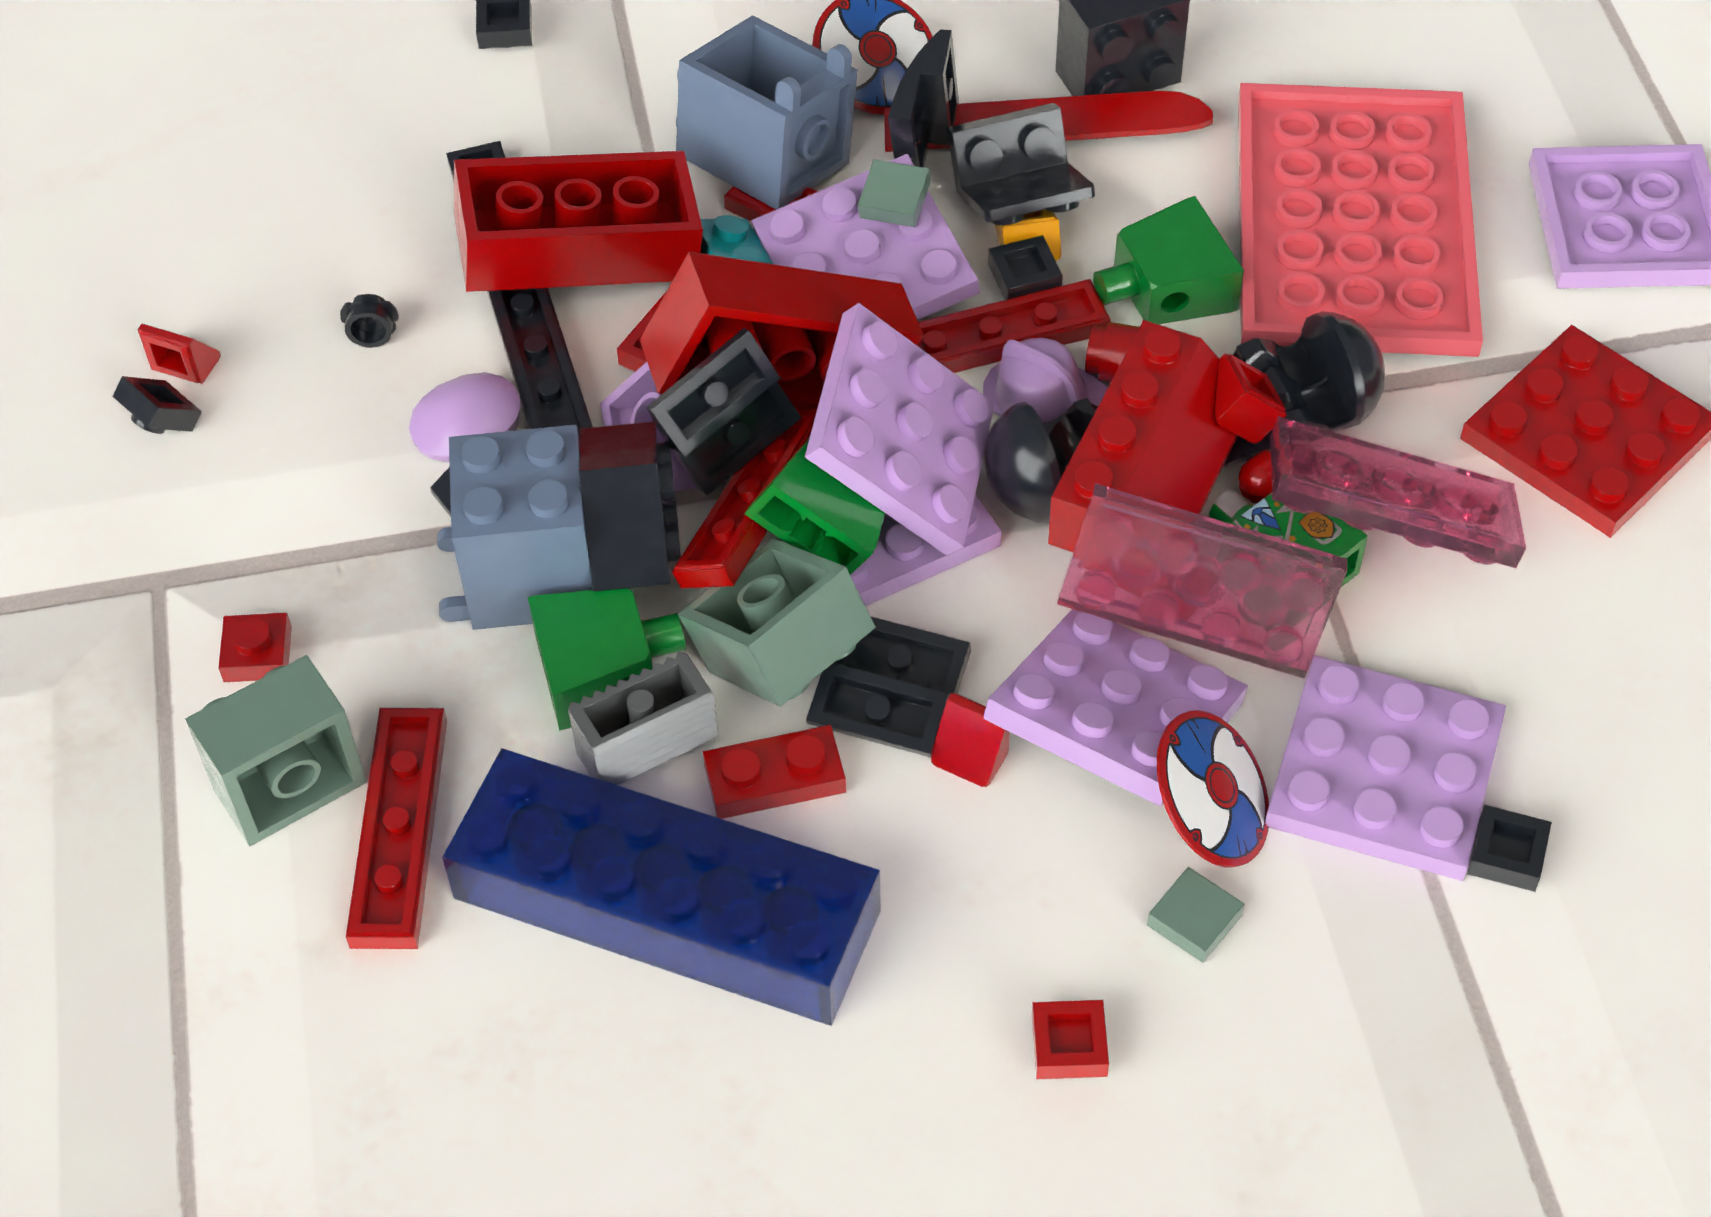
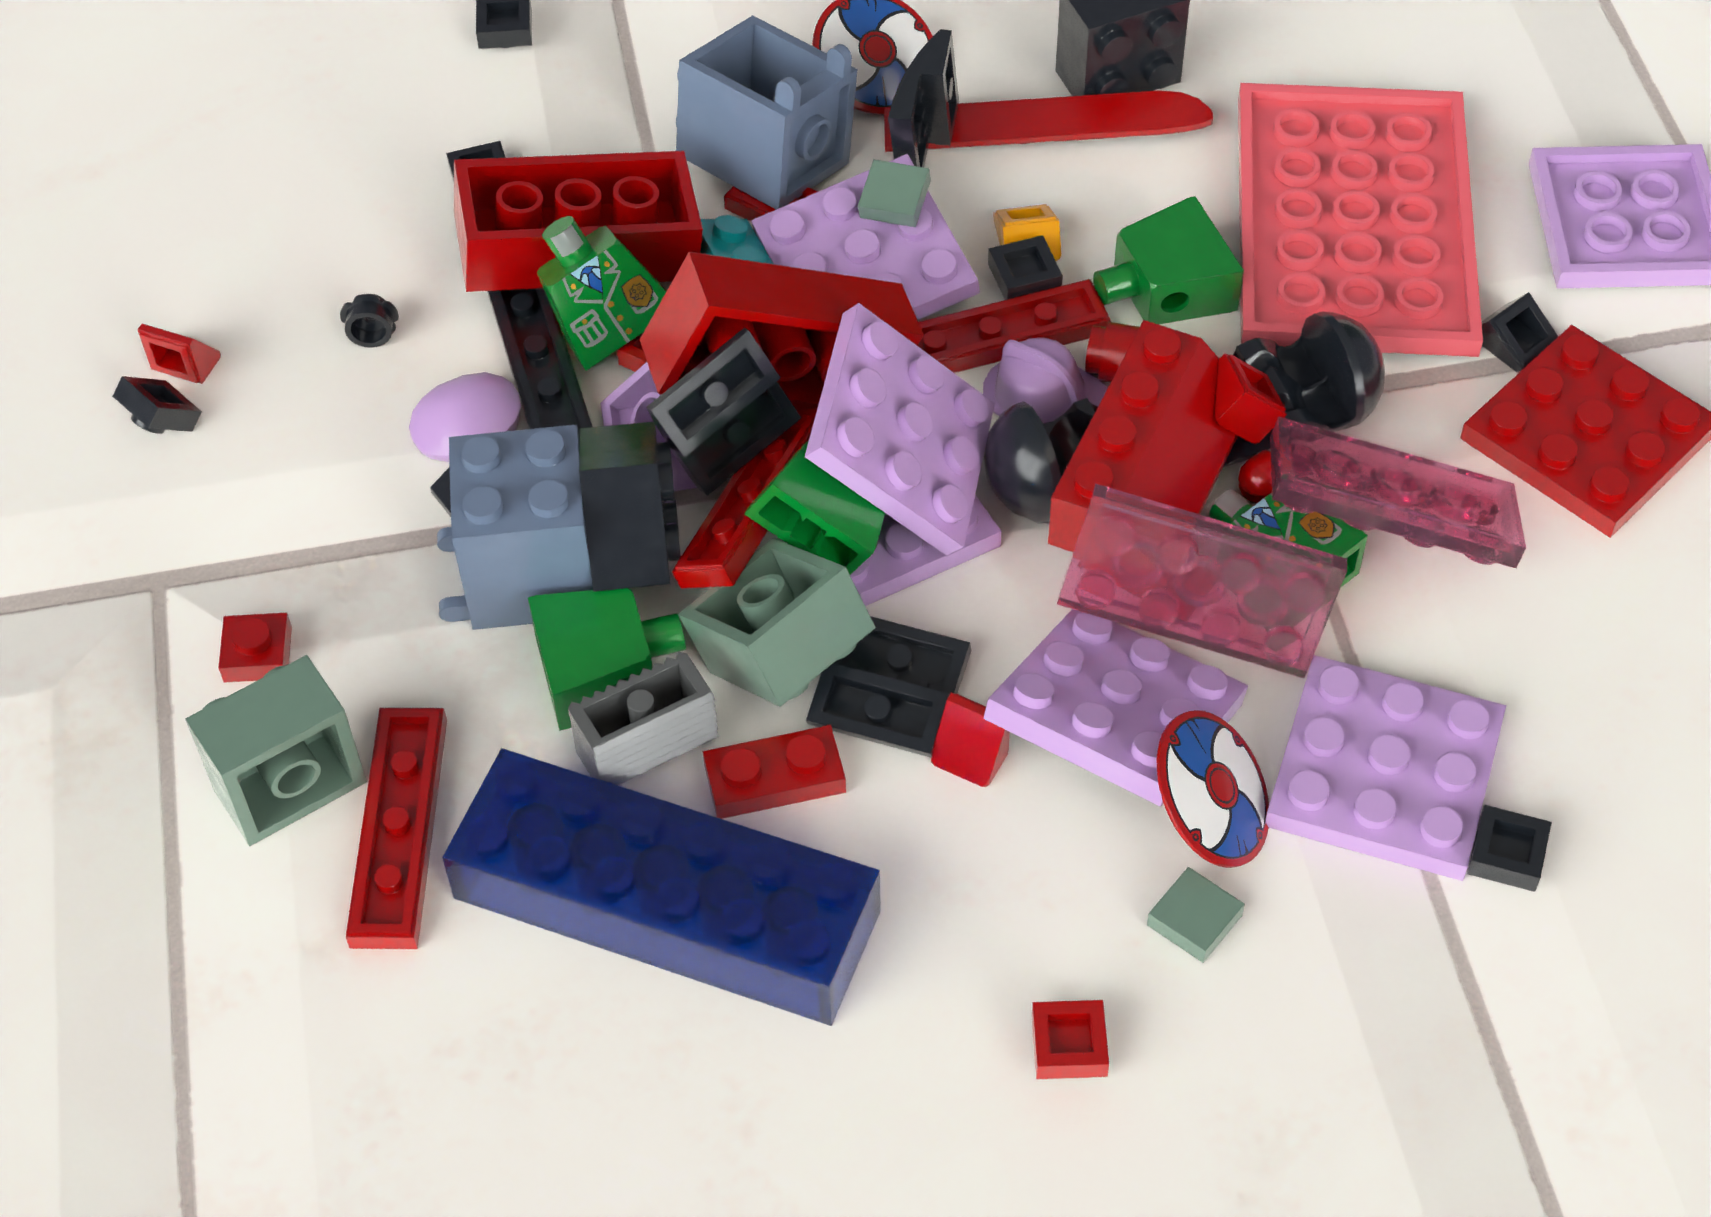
(596, 290): none -> green torso
(1016, 165): black bracket -> none
(1517, 332): none -> black slope

